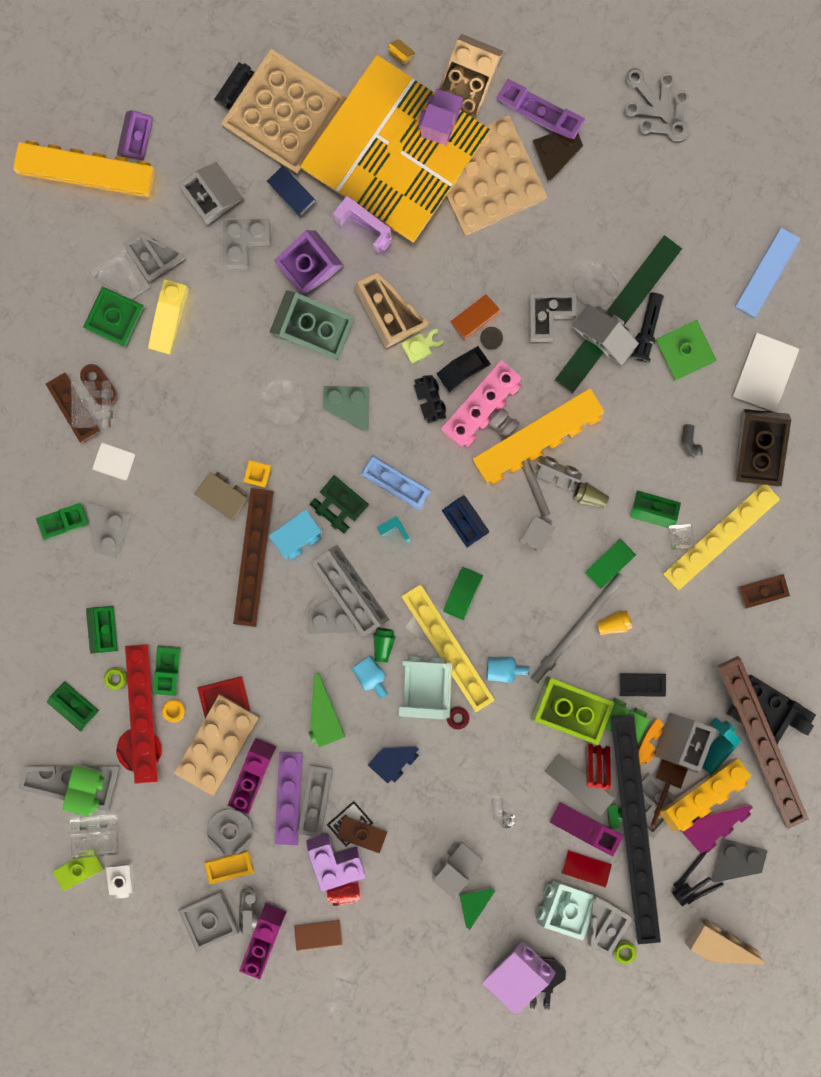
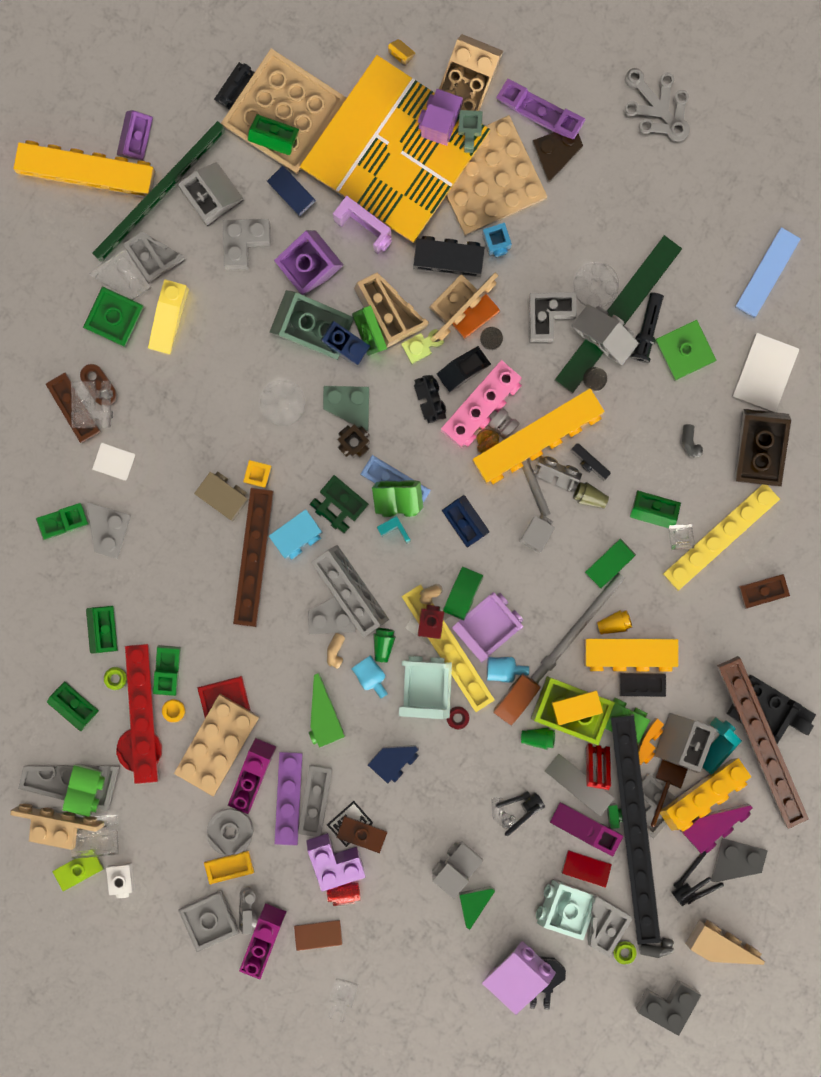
(53, 827): none -> tan bracket
(159, 191): none -> dark green tile
(273, 134): none -> green slope
(332, 651): none -> tan arm
(344, 343): none -> dark blue slope
(353, 432): none -> dark brown brick
(369, 330): none -> bright green plate
(397, 497): none -> bright green brick
(428, 593): none -> tan arm
(431, 622): none -> dark red brick
(448, 256): none -> black brick
(456, 300): none -> tan bracket
(470, 125): none -> sand green plate
(487, 439): none -> clear yellow plate
(488, 626): none -> lavender panel
(497, 240): none -> dark azure brick
(517, 699): none -> dark orange slope
(531, 805): none -> black plant
(540, 738): none -> green cone
(577, 707): none -> yellow tile
(590, 463): none -> black plate
(595, 378): none -> clear smoke tile
(631, 653): none -> yellow brick
(658, 951): none -> dark grey arm
(674, 1011): none -> dark grey brick

